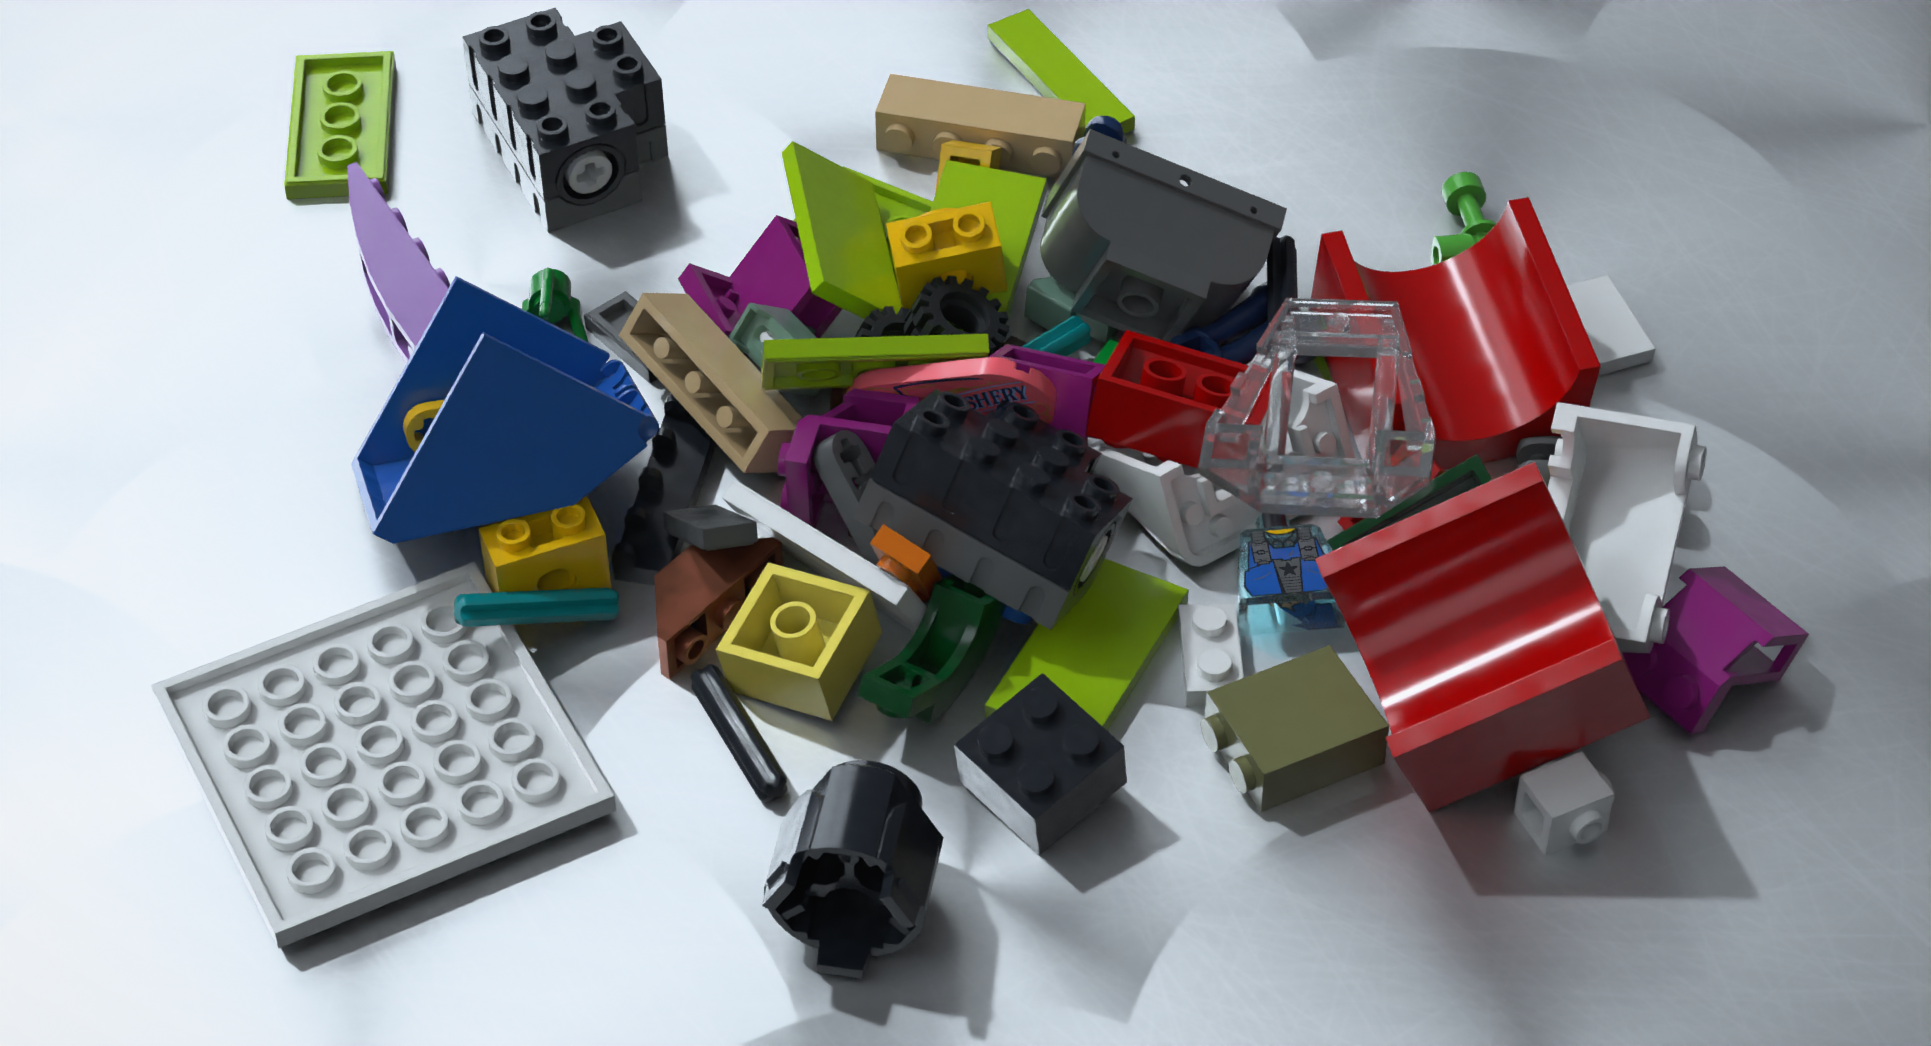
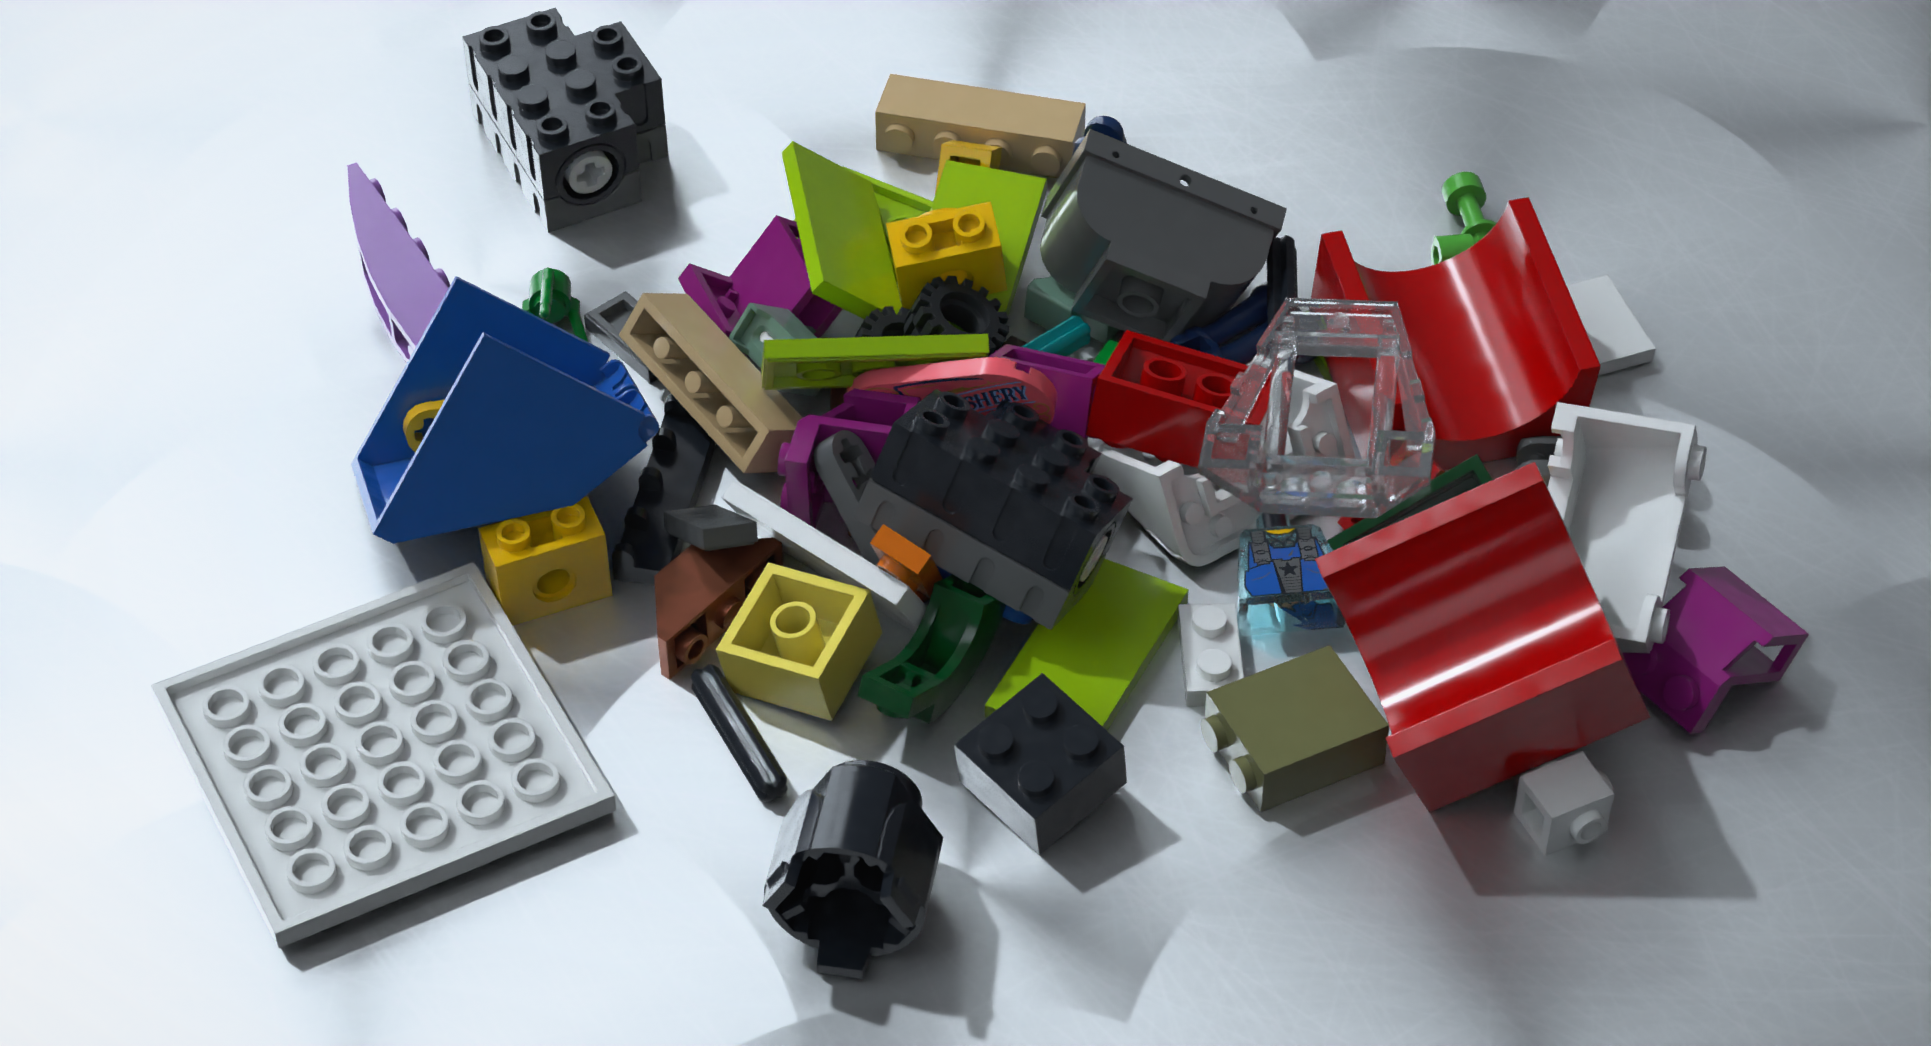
(337, 119): lime tile -> none
(536, 607): teal axle -> none
(1054, 67): lime tile -> none

